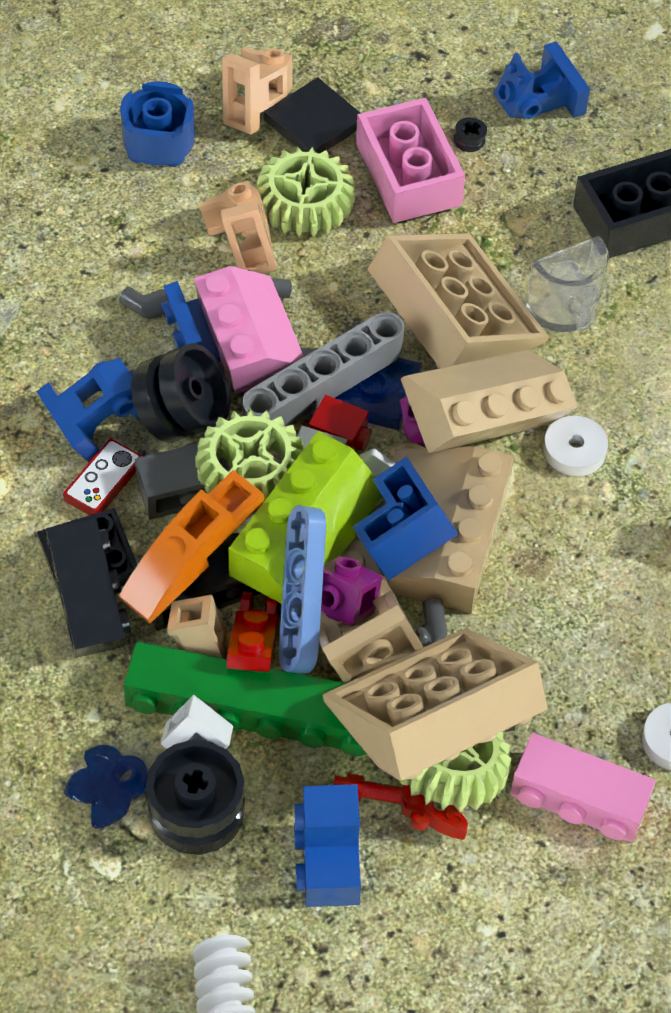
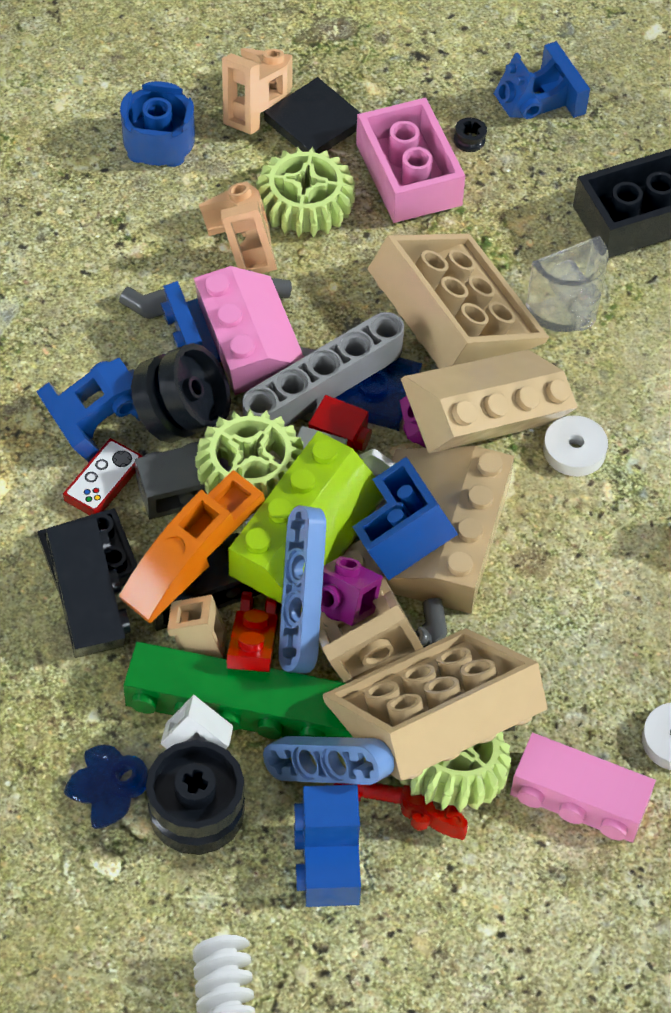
(325, 752): none -> medium blue beam

